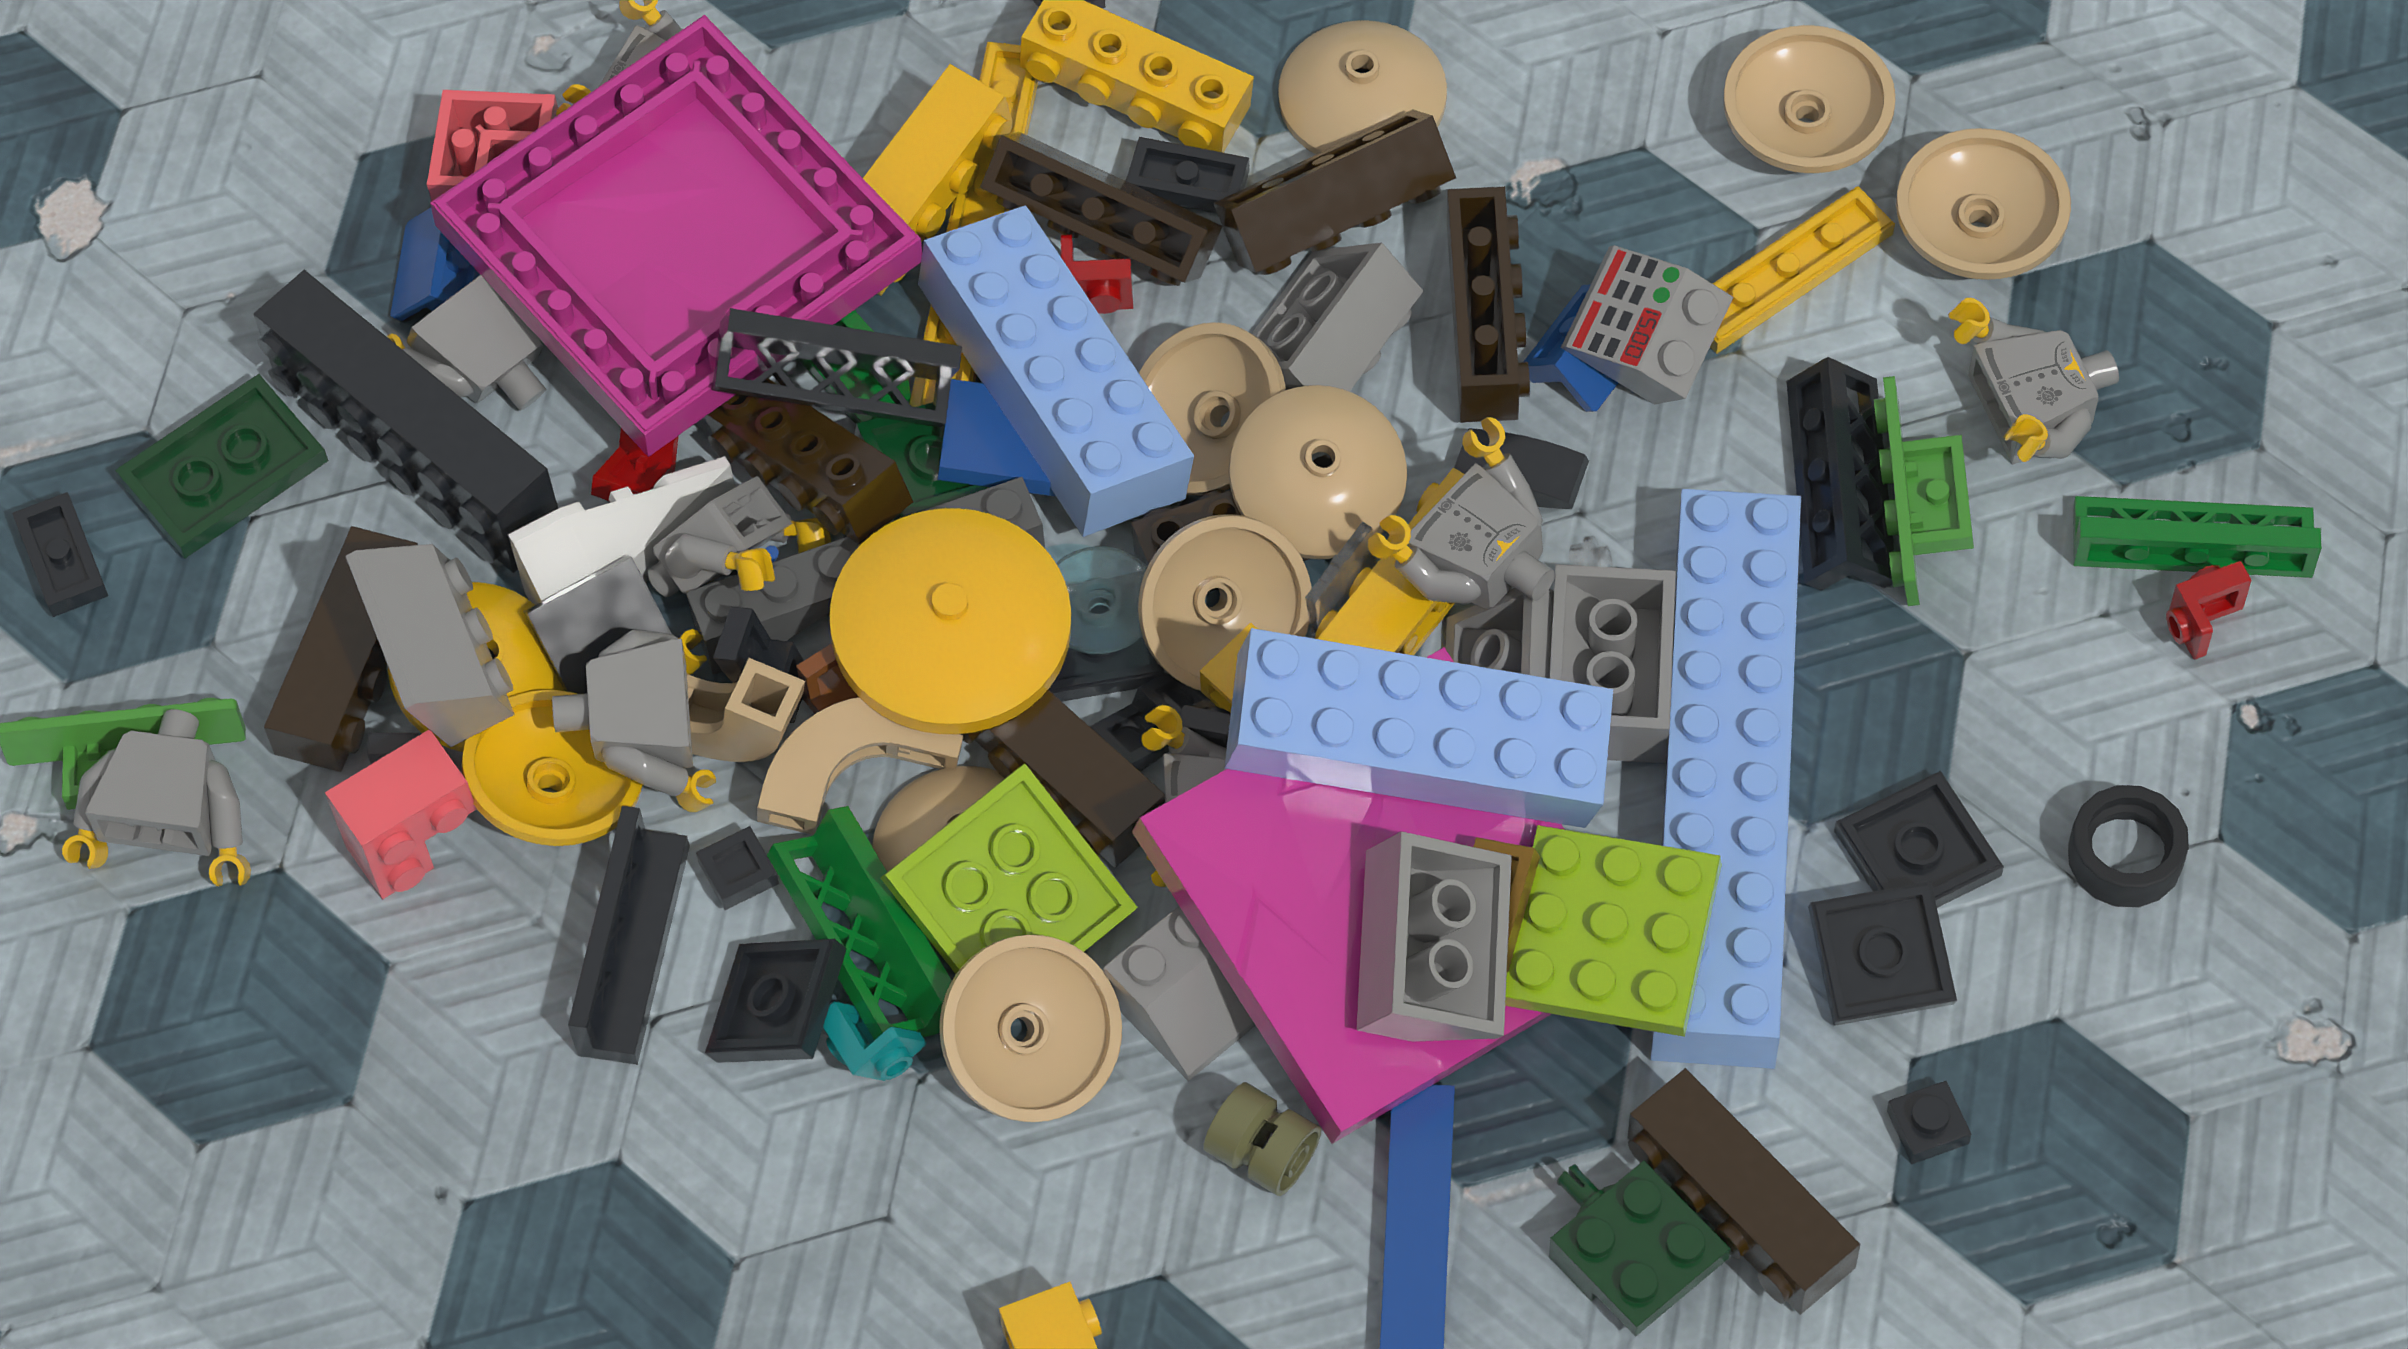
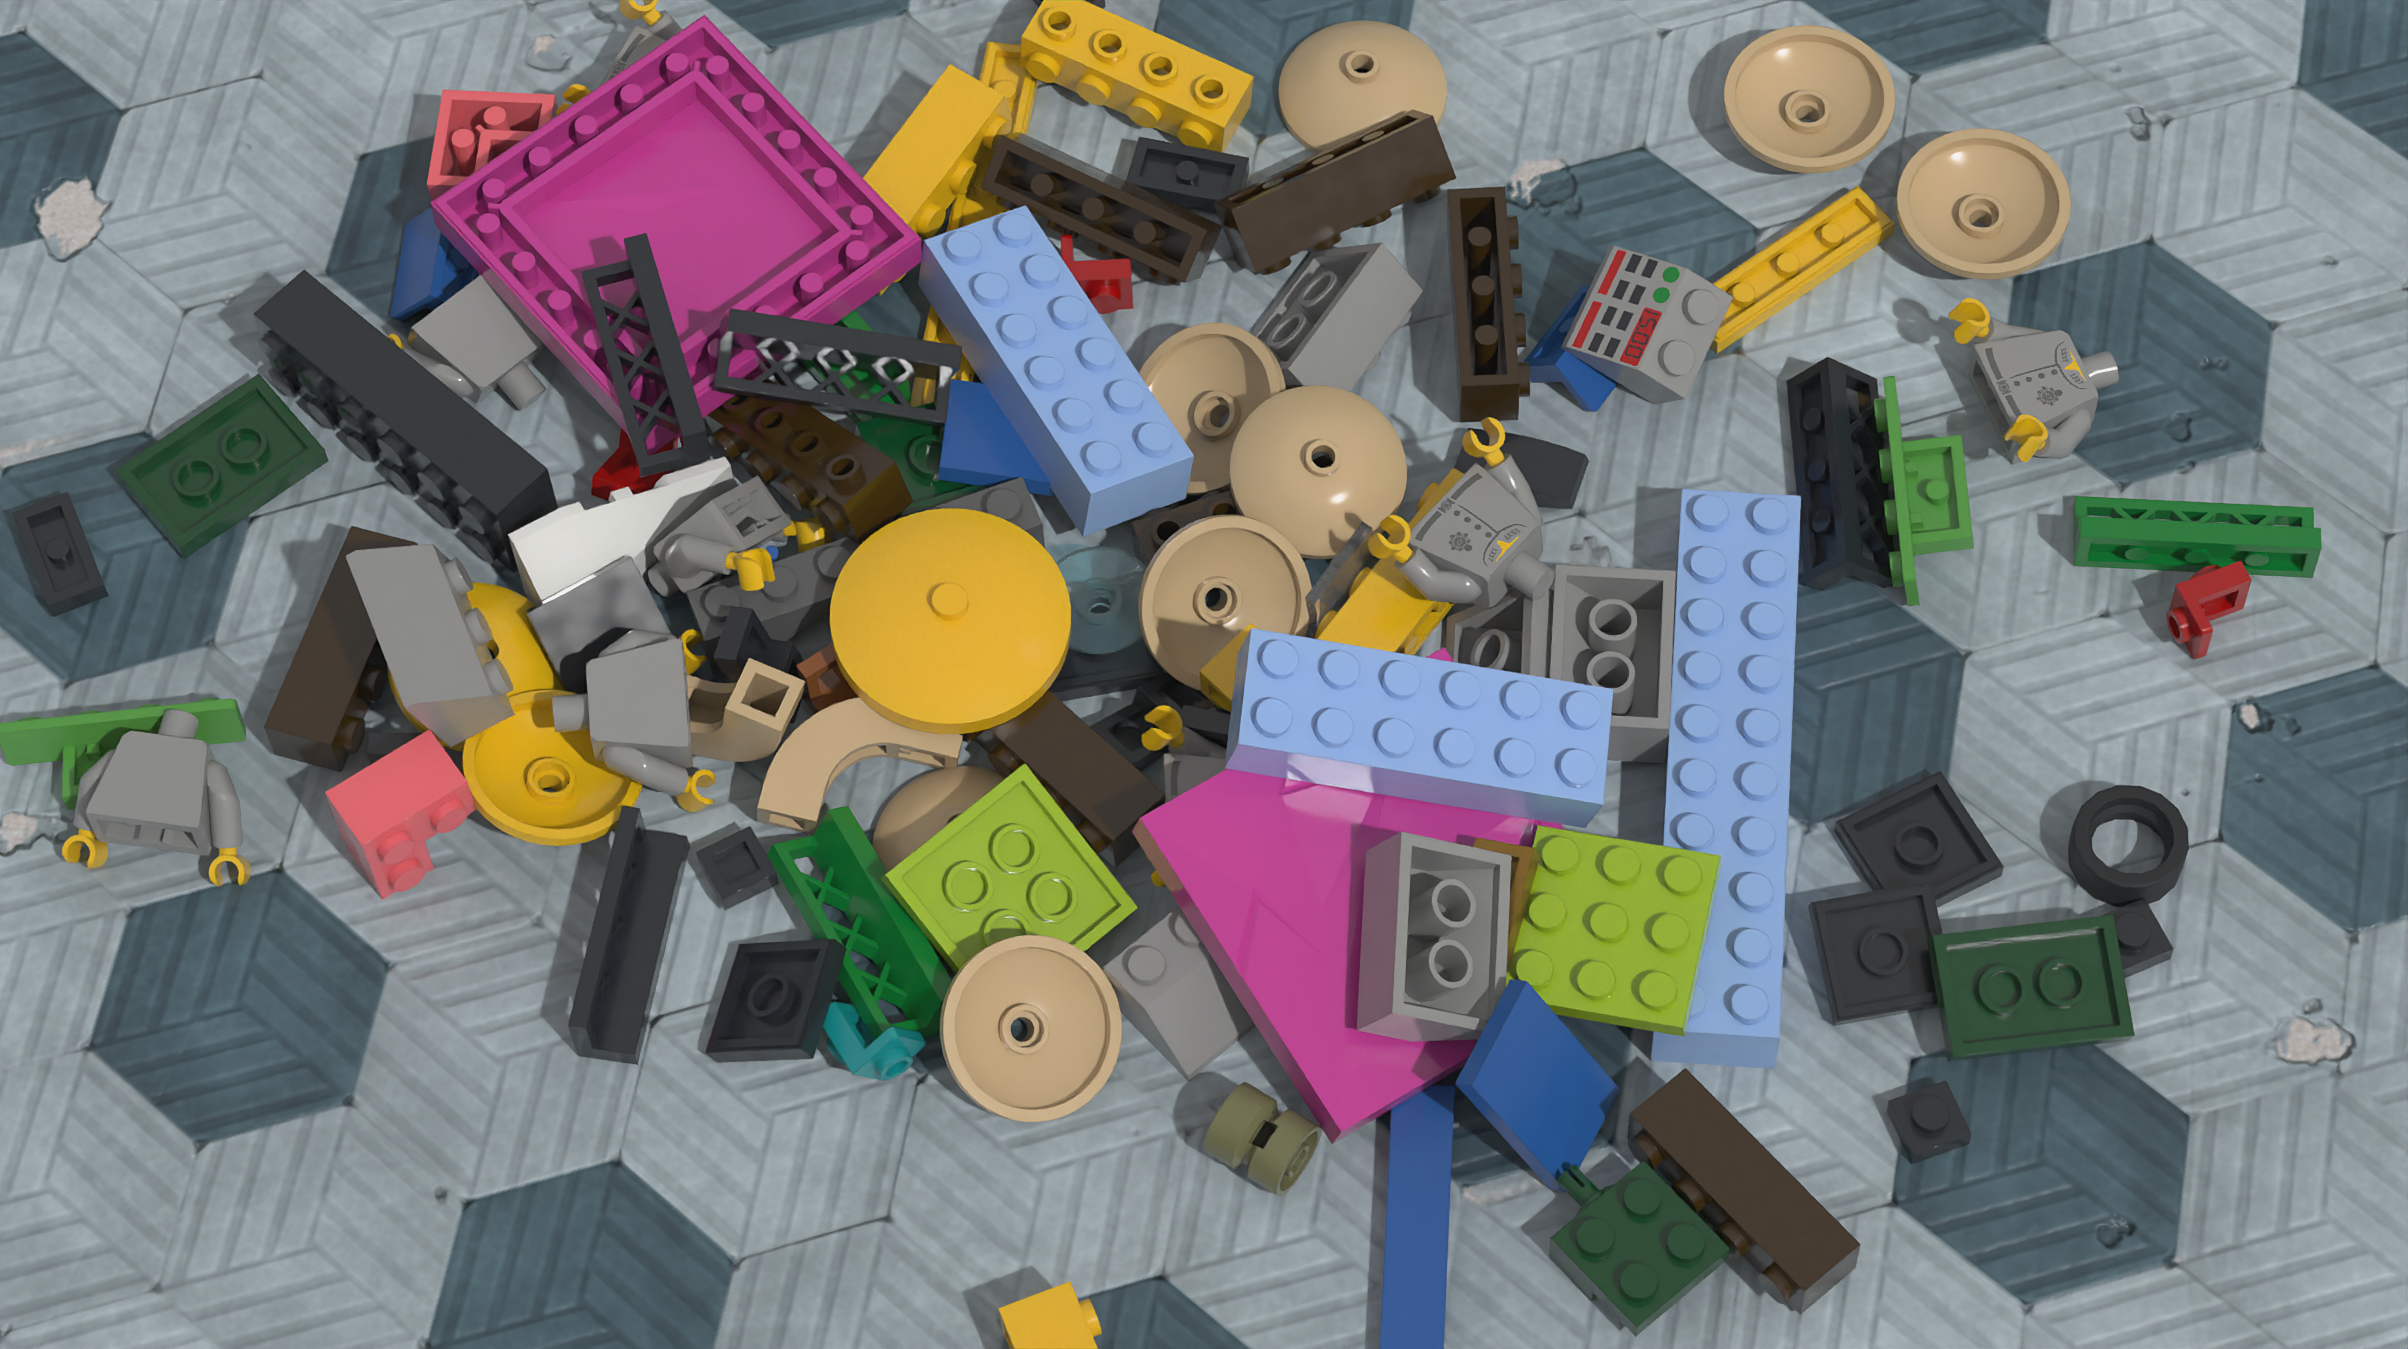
(666, 348): none -> black fence
(1537, 1084): none -> blue tile
(2030, 988): none -> dark green plate
(2140, 938): none -> black plate

